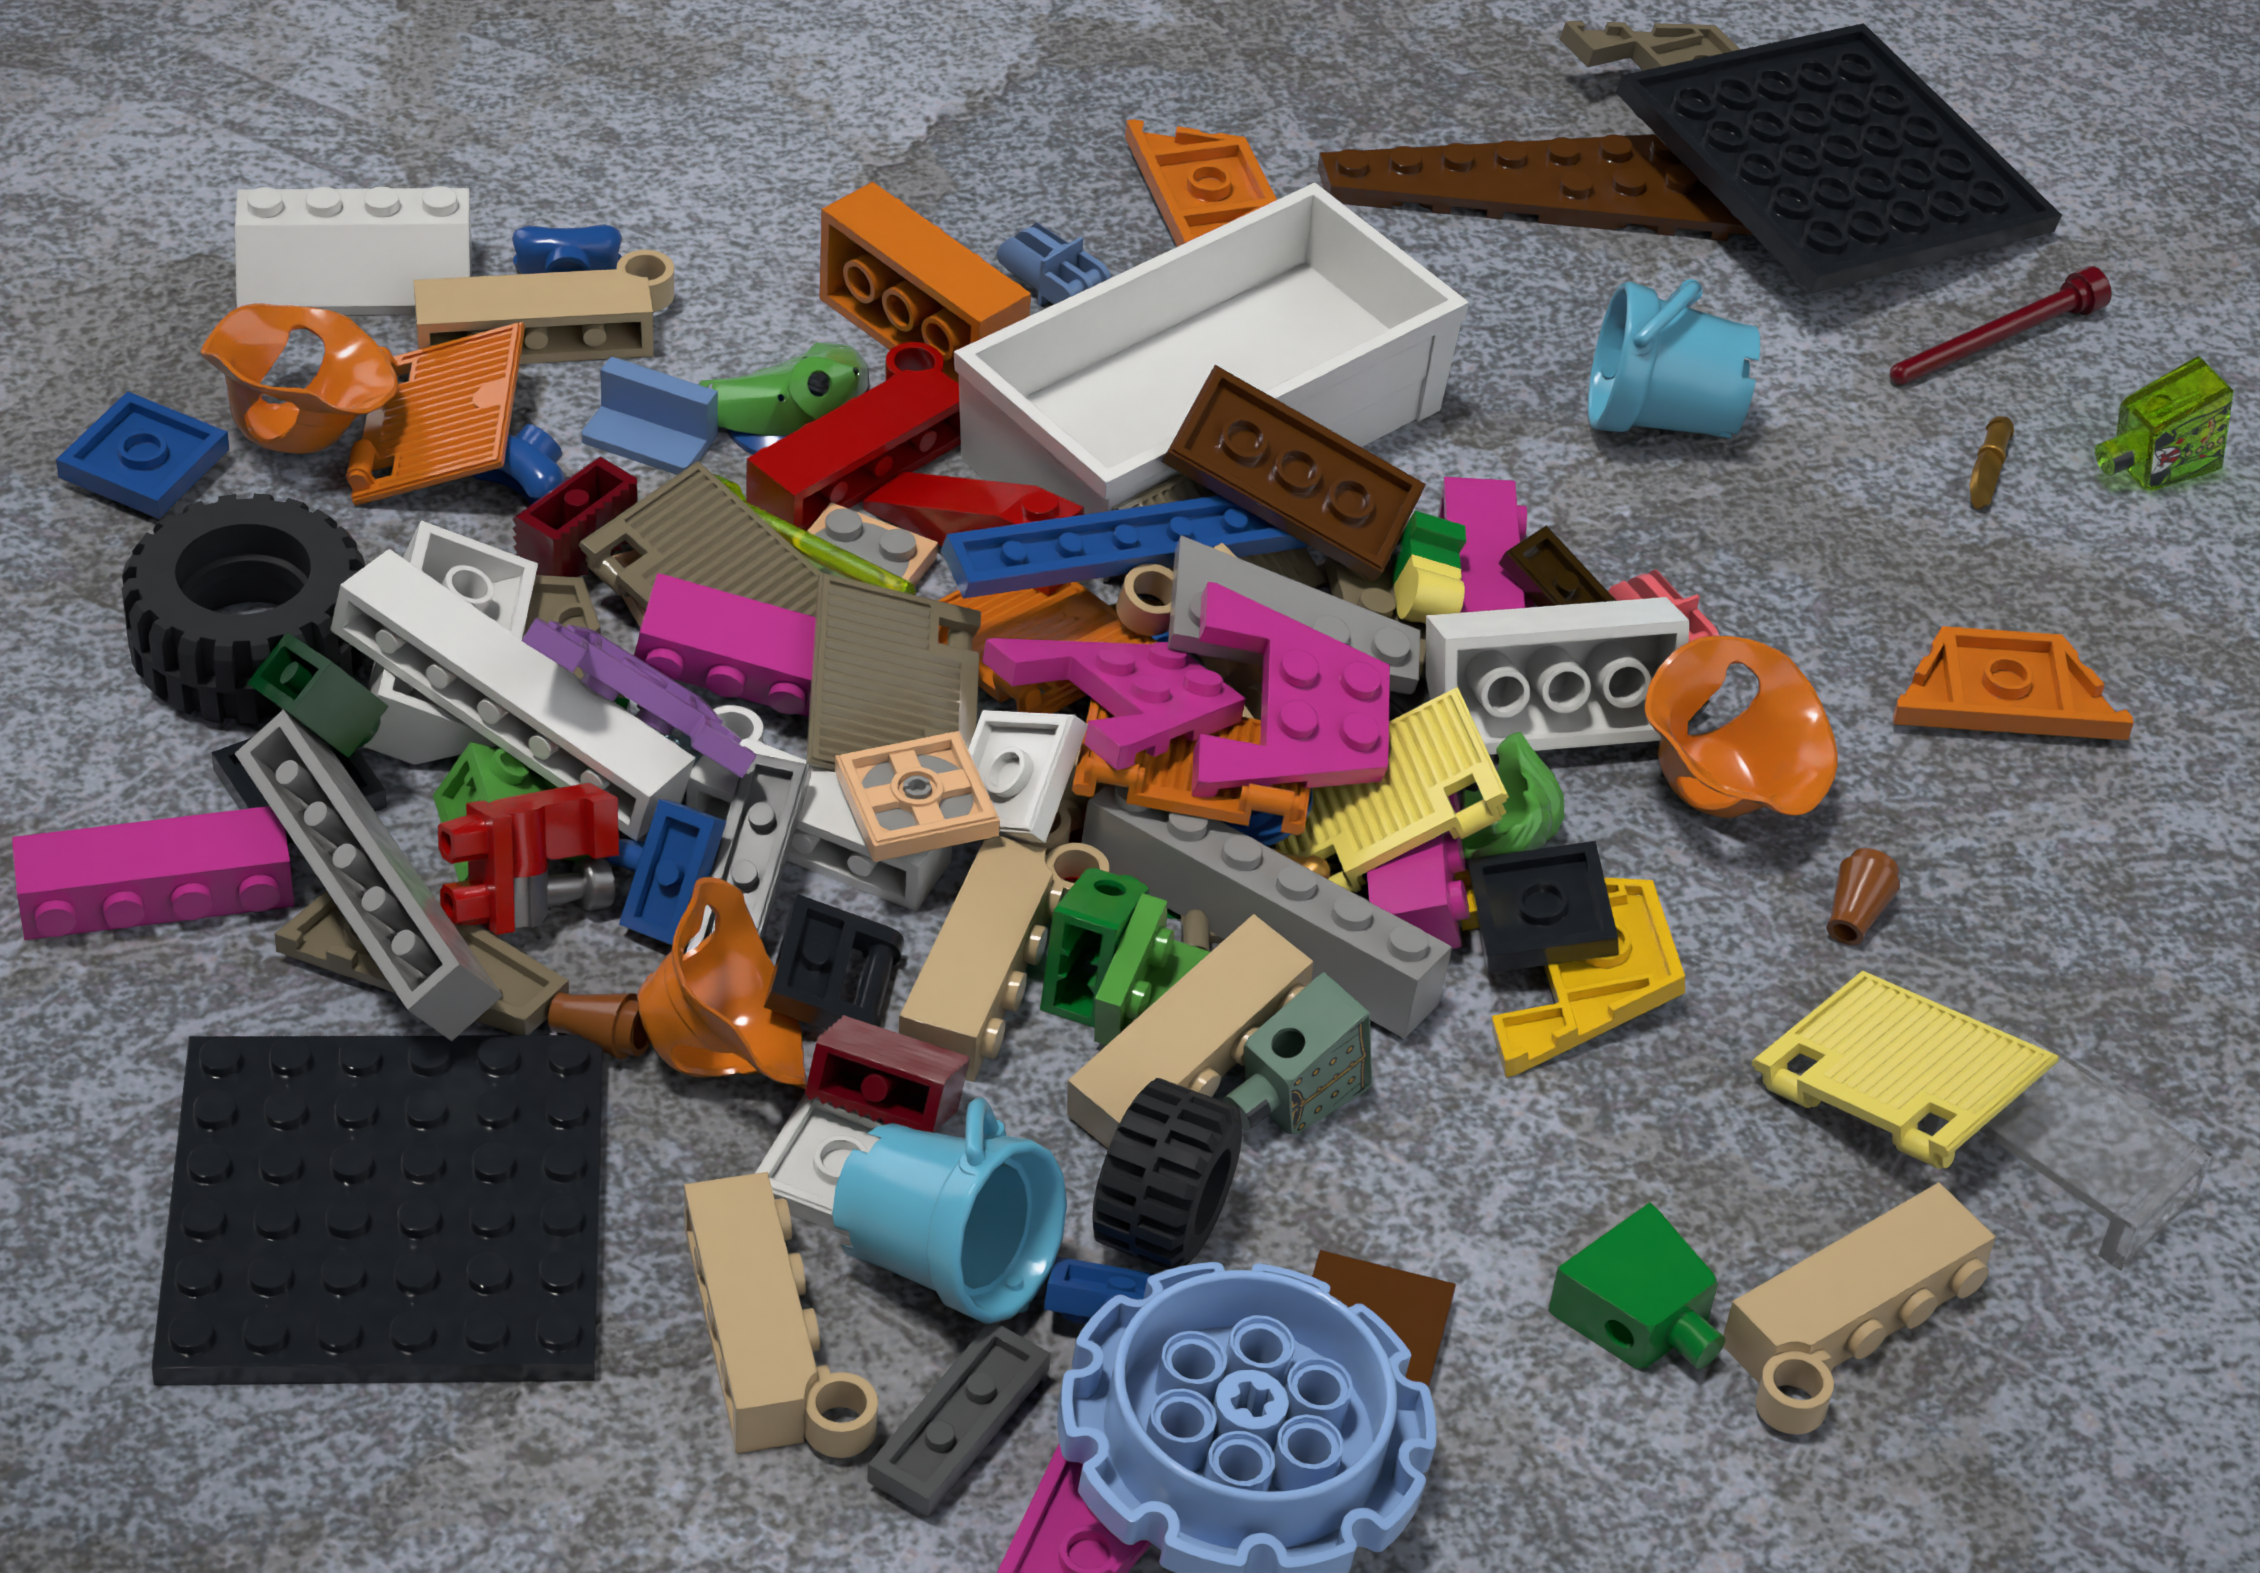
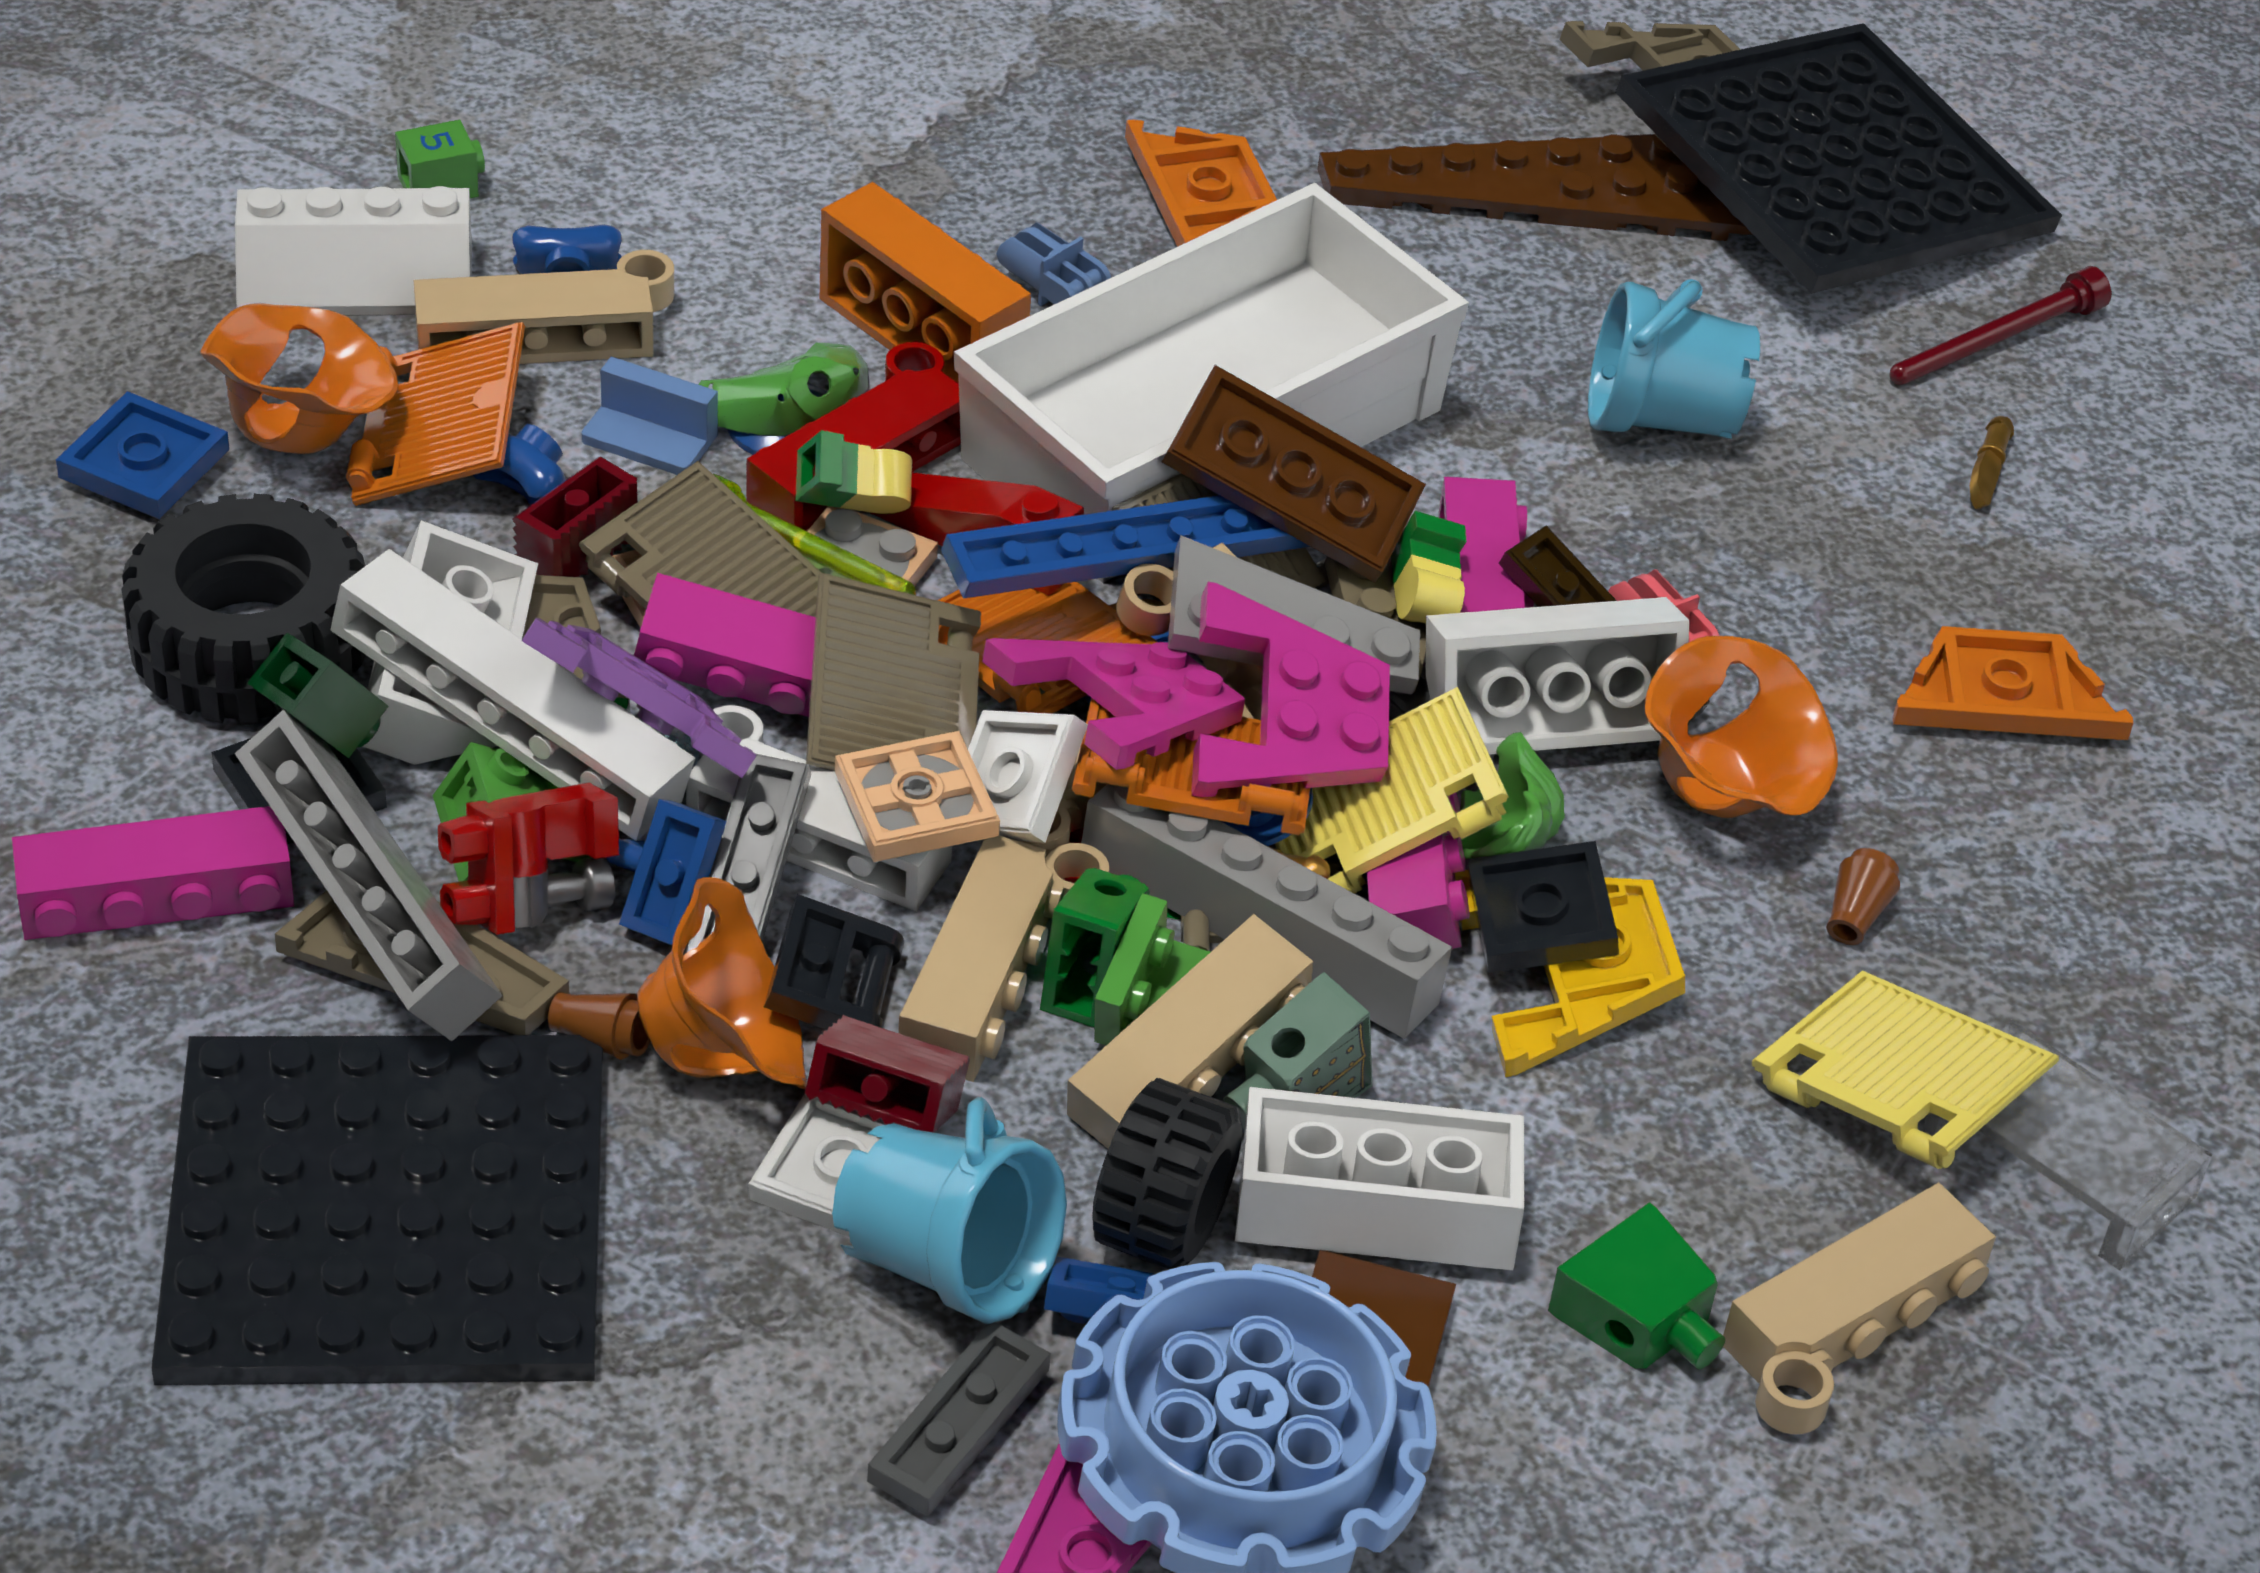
(439, 157): none -> bright green brick
(759, 1328): tan hinge -> none
(853, 475): none -> leg
(1381, 1179): none -> white slope
(2171, 428): clear neon green torso -> none

